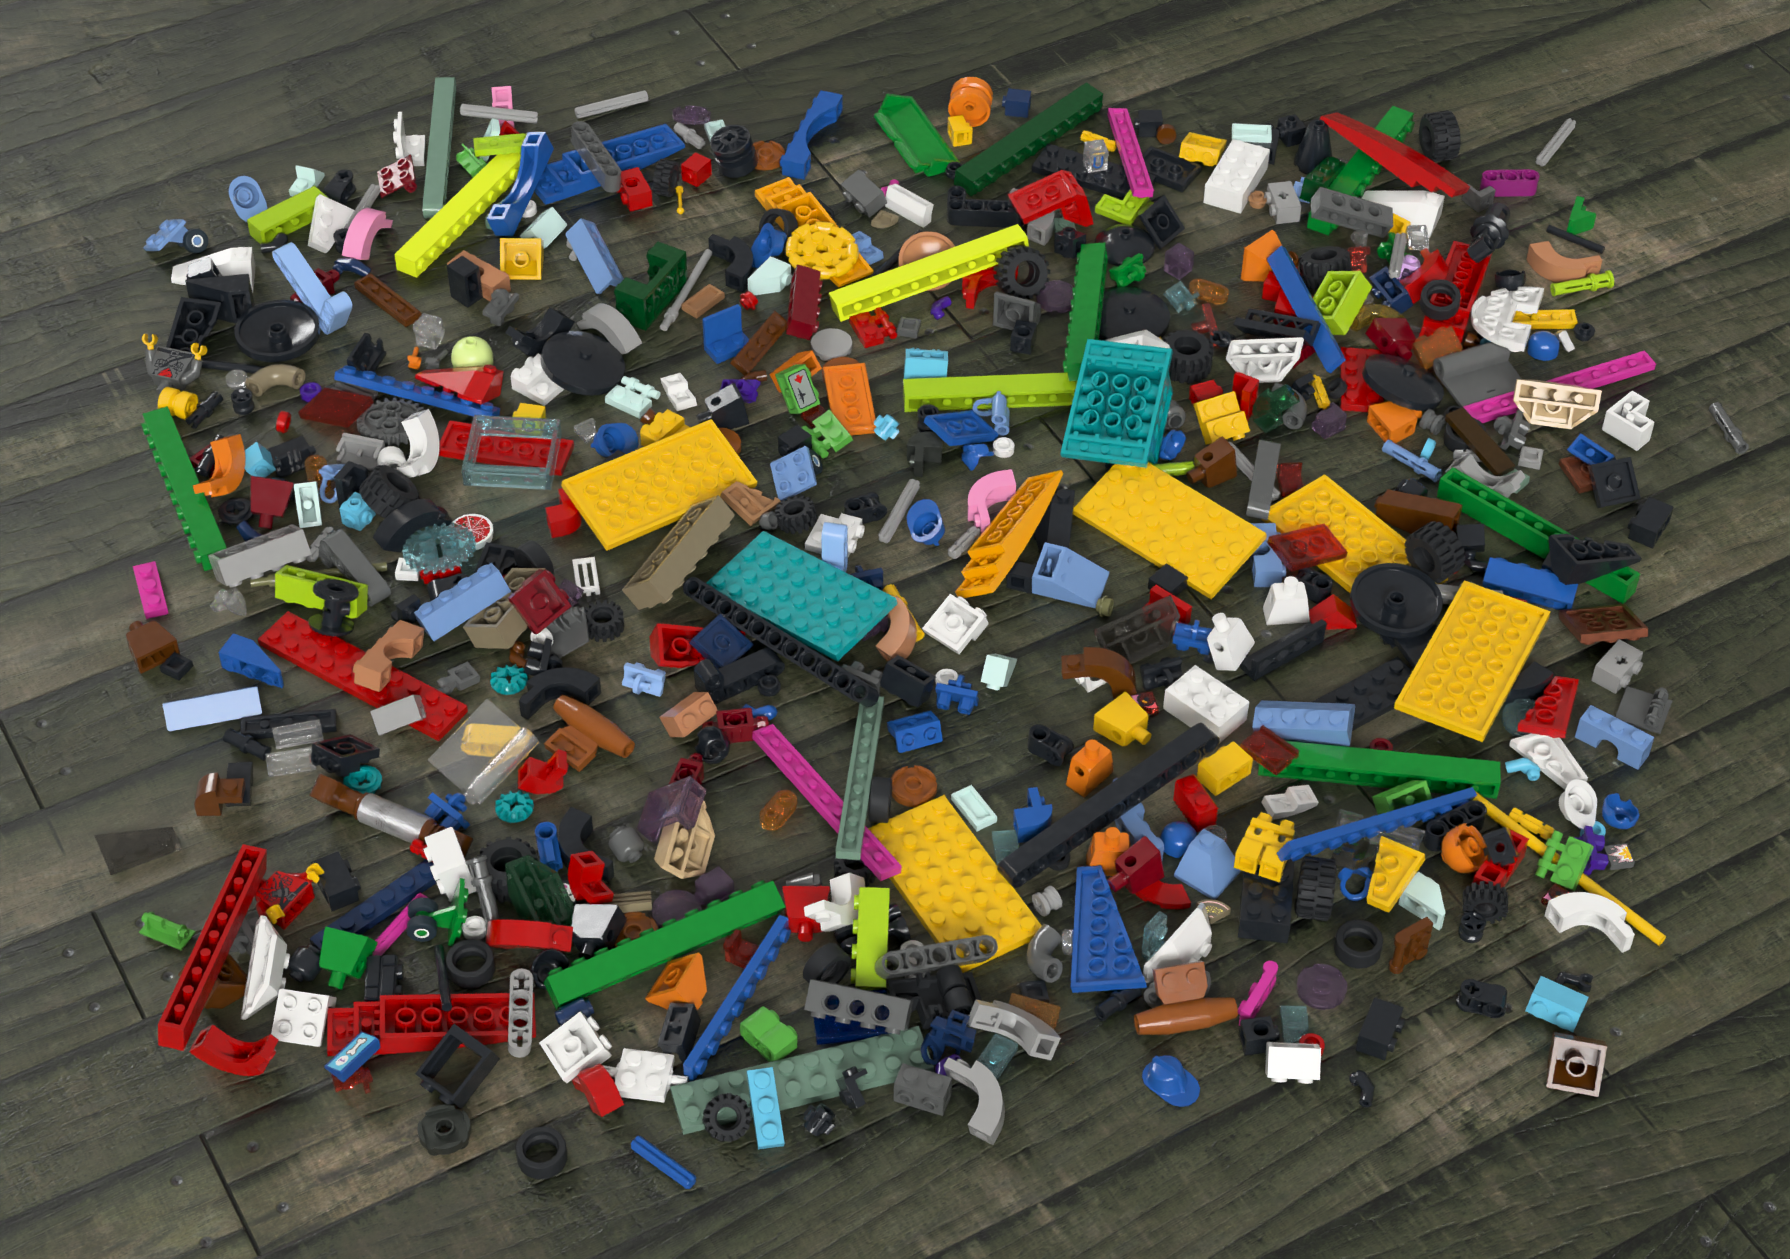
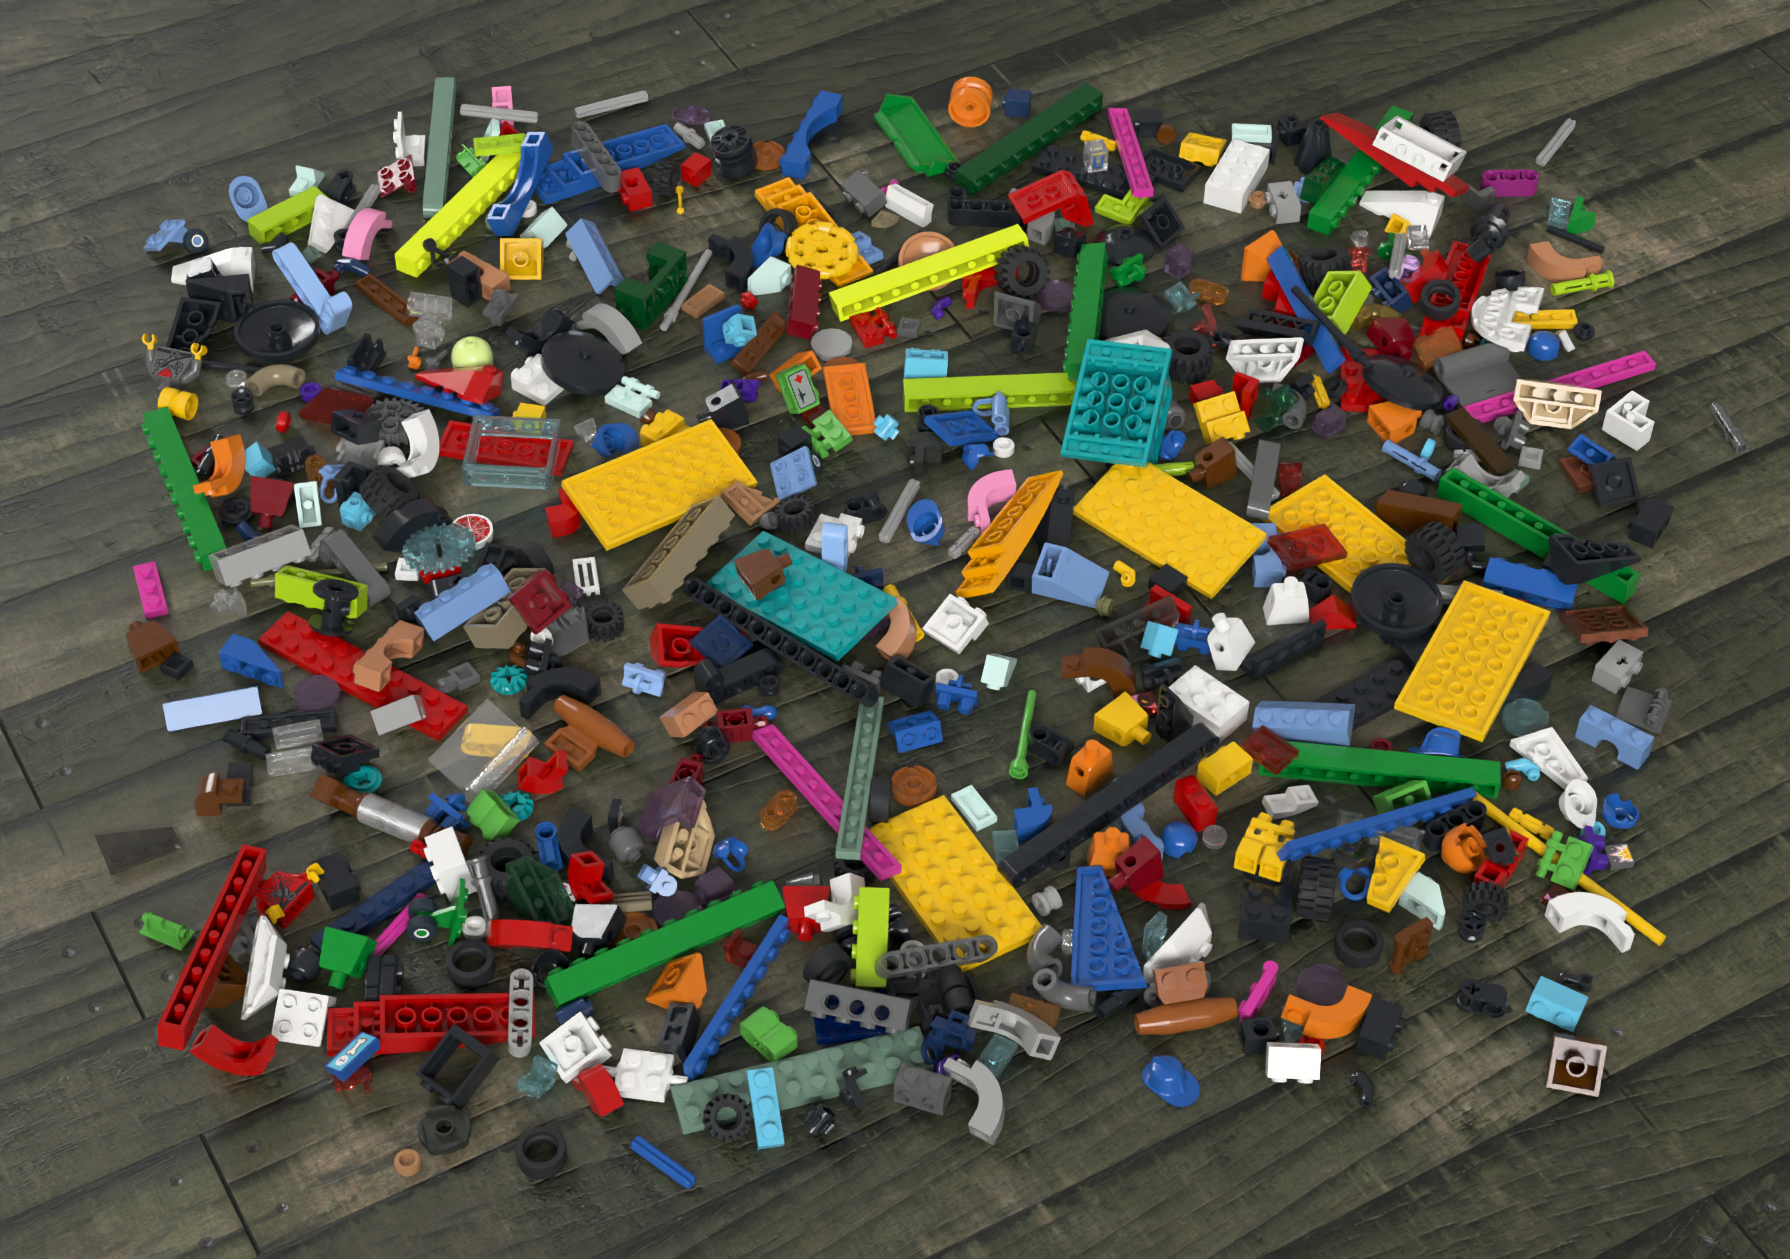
(204, 409): black pin -> none
(311, 254): none -> sand green hinge
(316, 693): none -> clear purple tile
(355, 426): none -> black brick
(407, 1162): none -> medium nougat tile
(430, 246): none -> black piece
(430, 304): none -> clear brick
(442, 978): black bar -> none
(492, 815): none -> bright green brick
(539, 1078): none -> clear light blue bracket
(615, 814): none -> black tile
(658, 880): none -> hips
(678, 392): white slope -> none
(737, 848): none -> blue piece
(739, 329): none -> medium azure brick
(762, 571): none -> reddish brown torso
(959, 131): yellow brick -> none
(1019, 766): none -> bright green piece
(1064, 994): none -> dark grey cylinder
(1128, 575): none -> yellow arm
(1159, 639): none -> medium azure brick
(1172, 715): none -> black slope
(1207, 865): medium blue slope -> none
(1215, 909): dark tan tile -> none
(1328, 1021): none -> orange arch
(1351, 212): dark grey brick -> none
(1356, 353): none -> black bar
(1419, 148): none -> white window
(1440, 741): none -> blue piece
(1450, 402): none -> dark purple arm
(1512, 779): none -> reddish brown hinge
(1552, 710): red wing -> none
(1559, 213): none -> clear light blue plate

